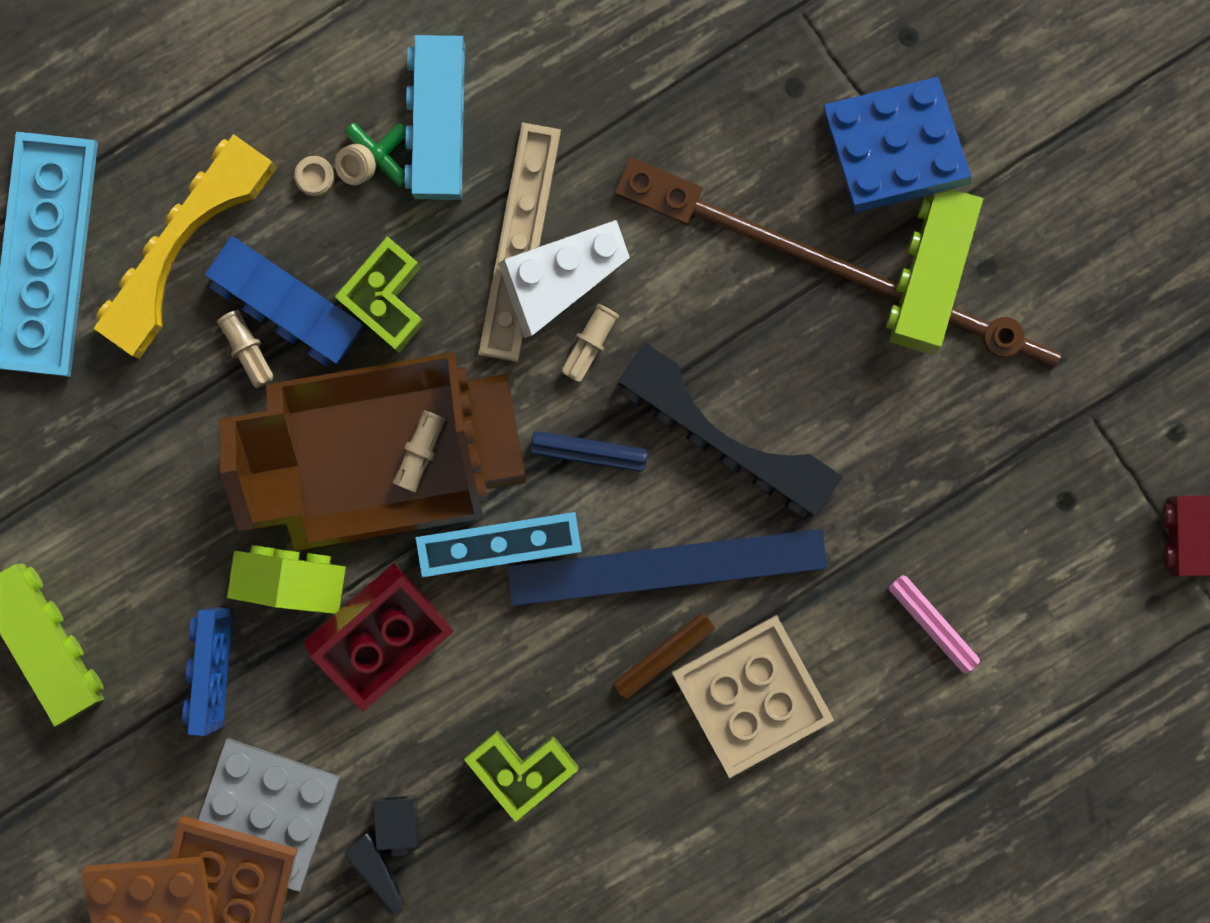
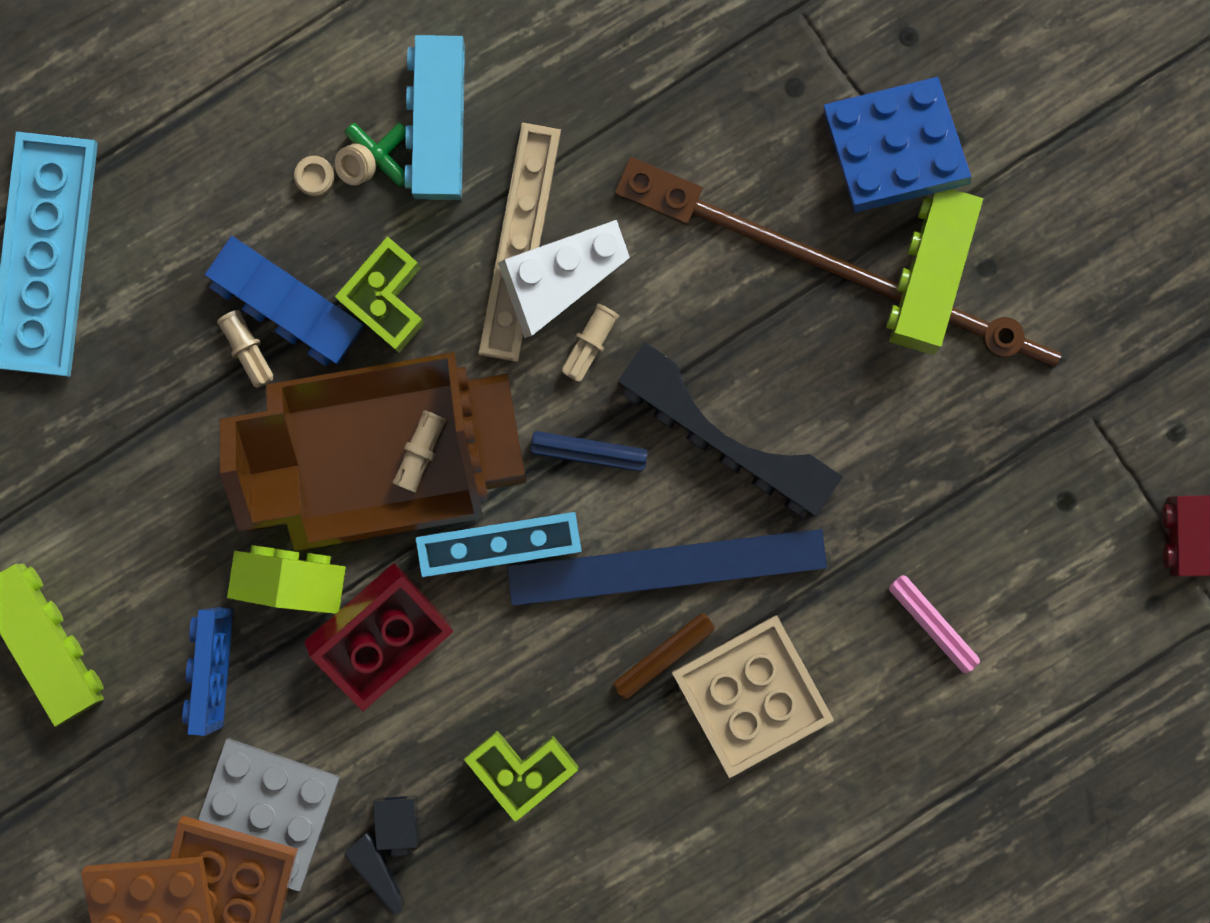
(136, 311): yellow arch -> none

